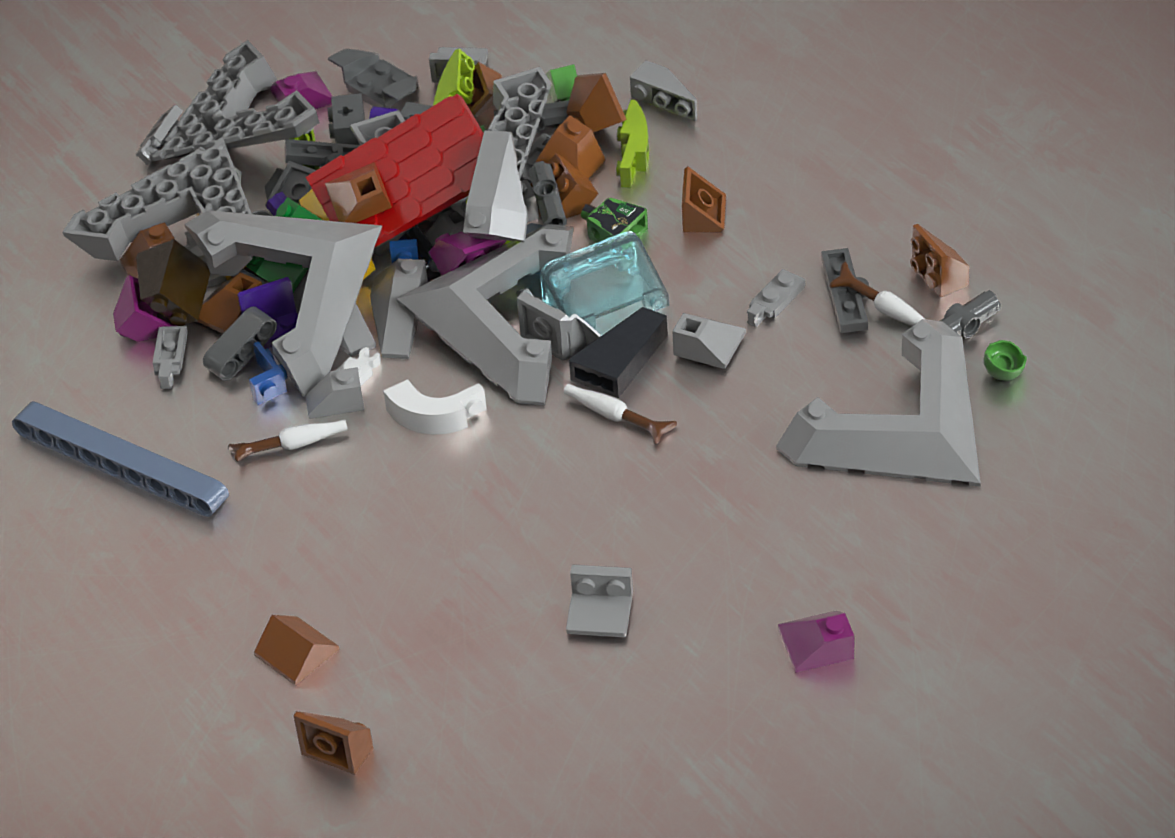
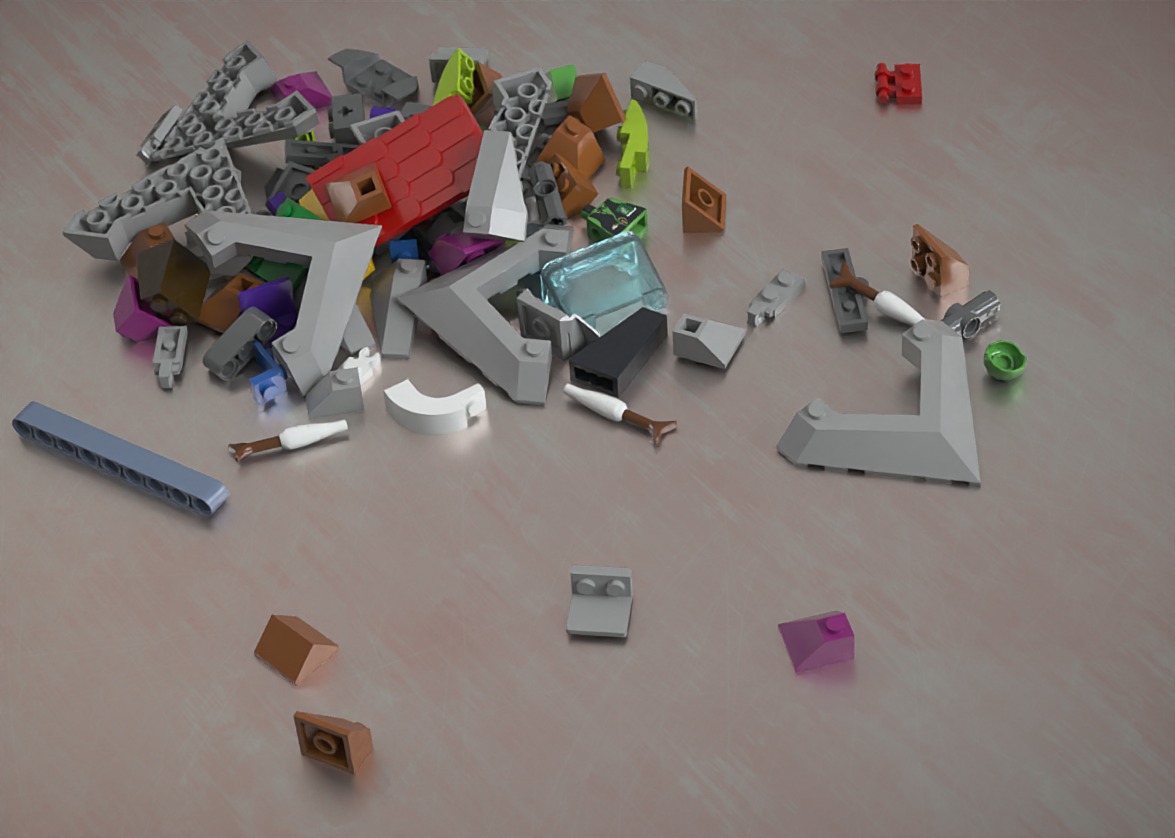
(906, 80): none -> red plate

